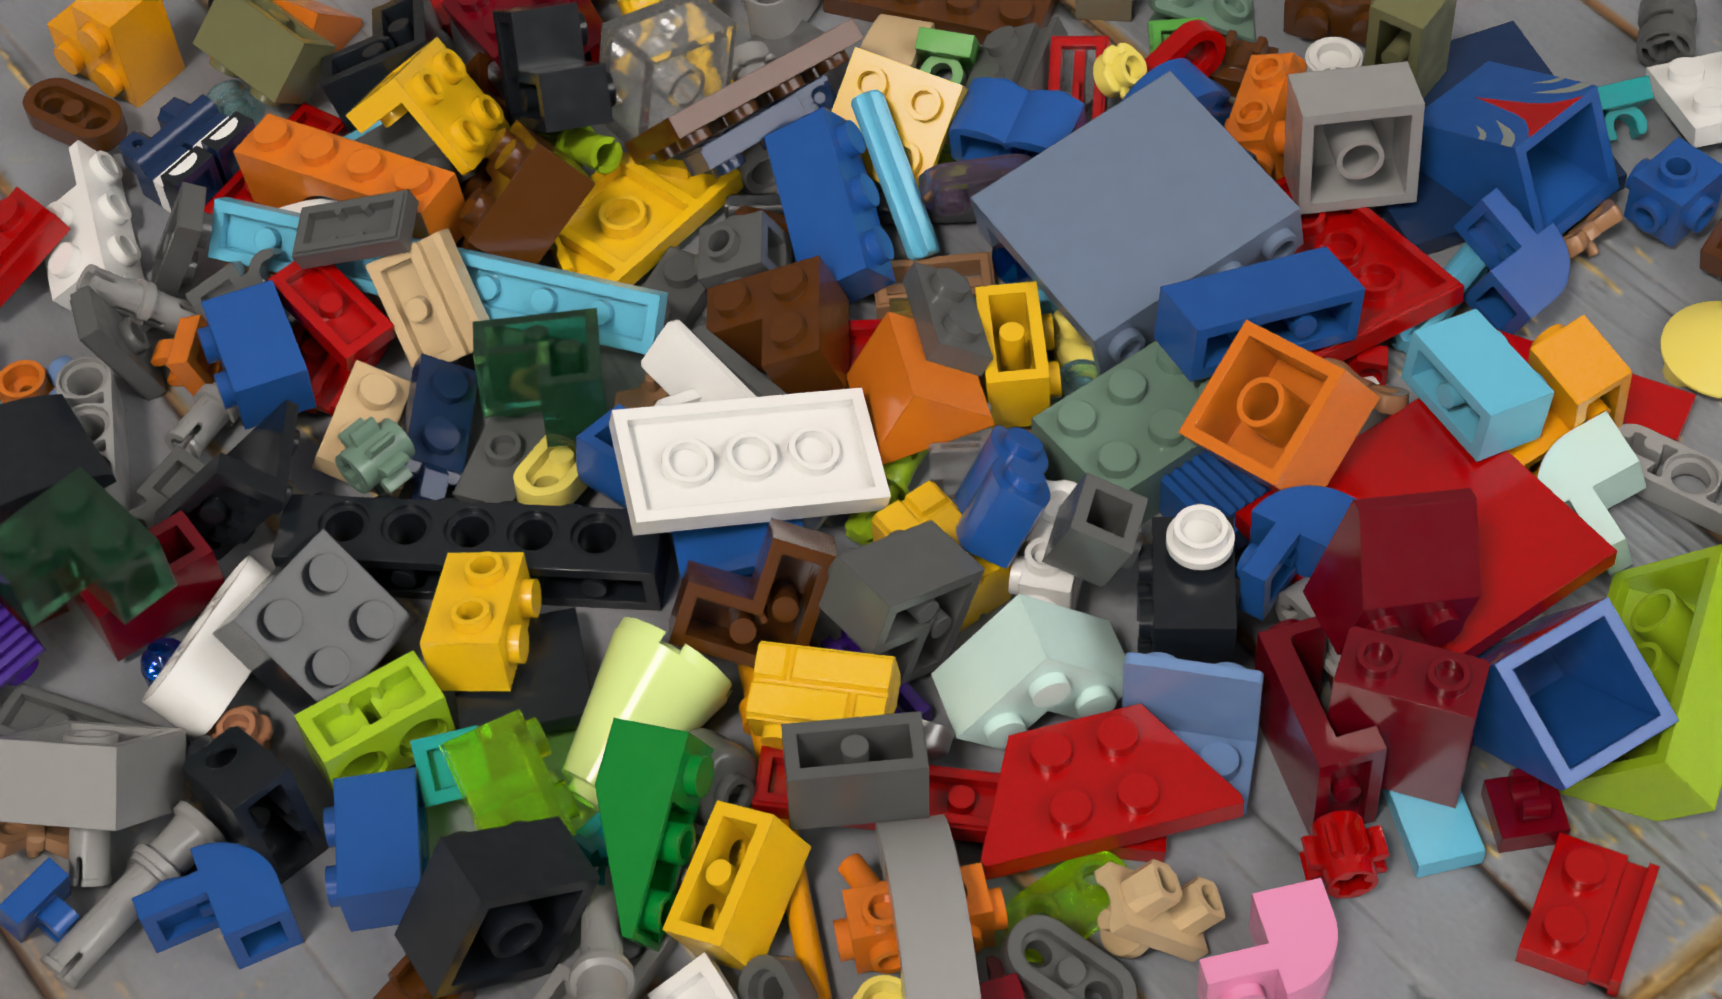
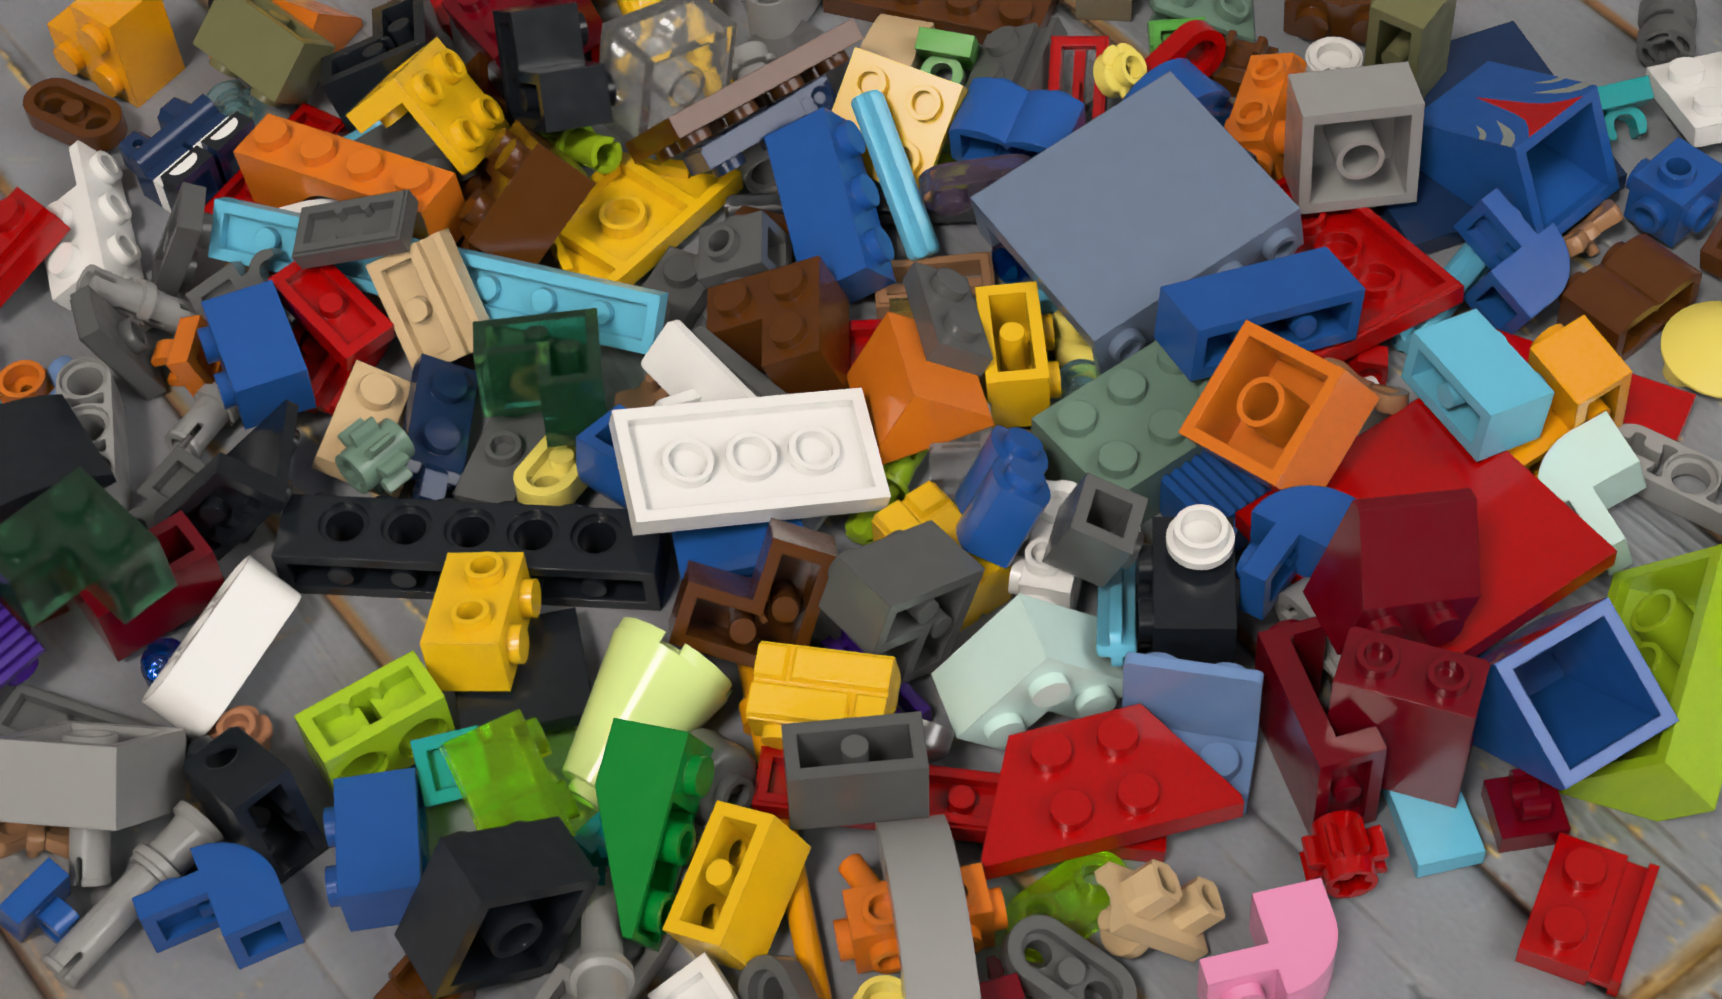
(314, 624): brick -> none
(1117, 616): none -> medium azure axle
(1630, 293): none -> reddish brown brick

